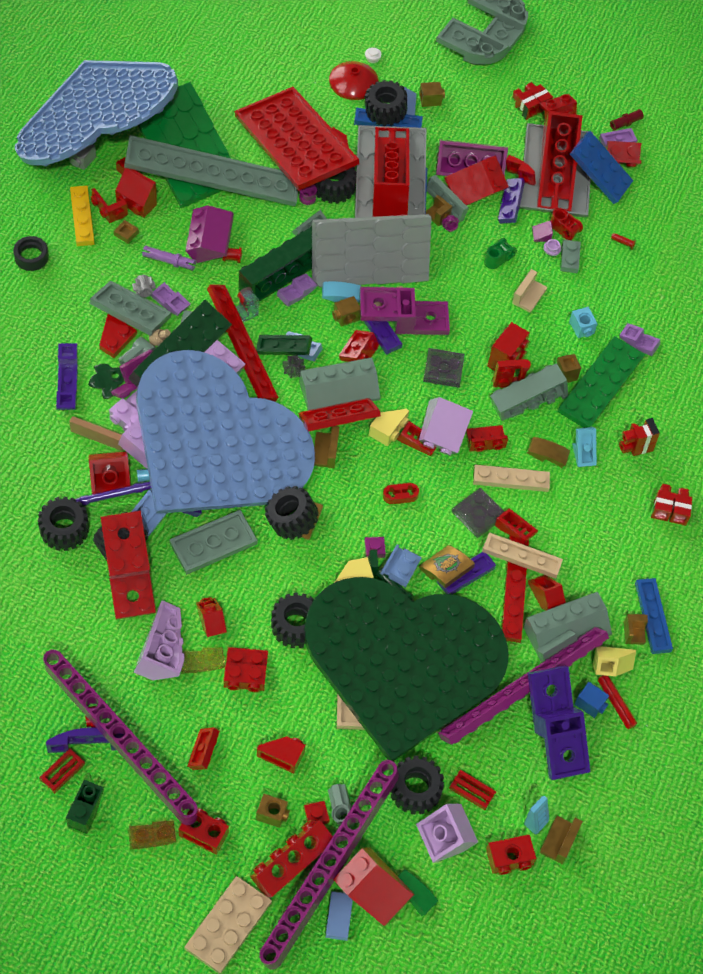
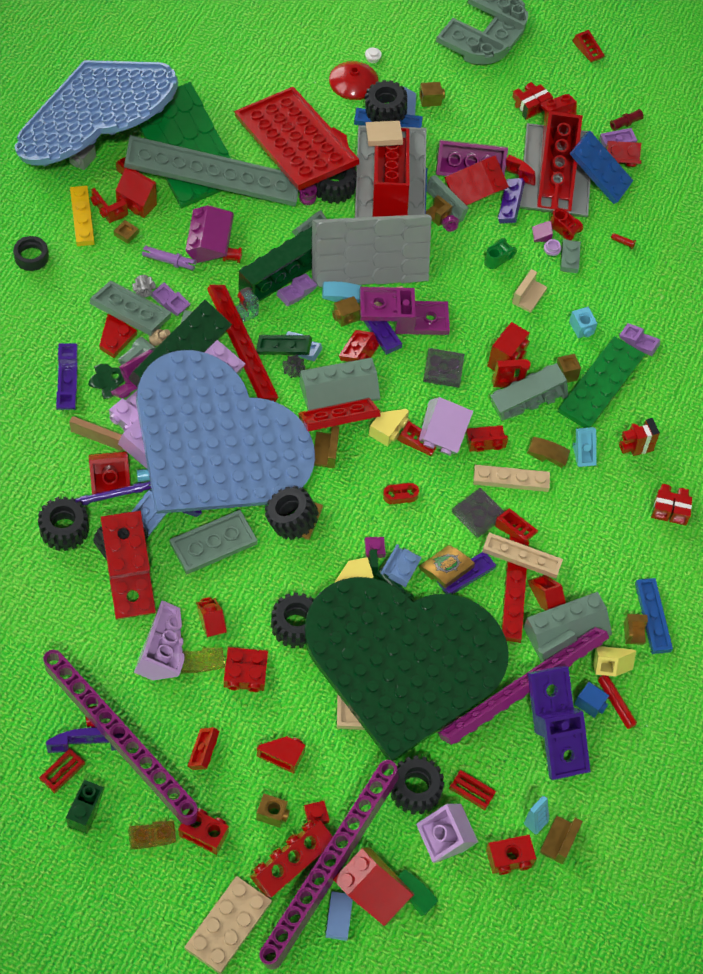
(340, 802): sand green piece -> none
(384, 133): none -> tan tile
(579, 42): none -> red slope

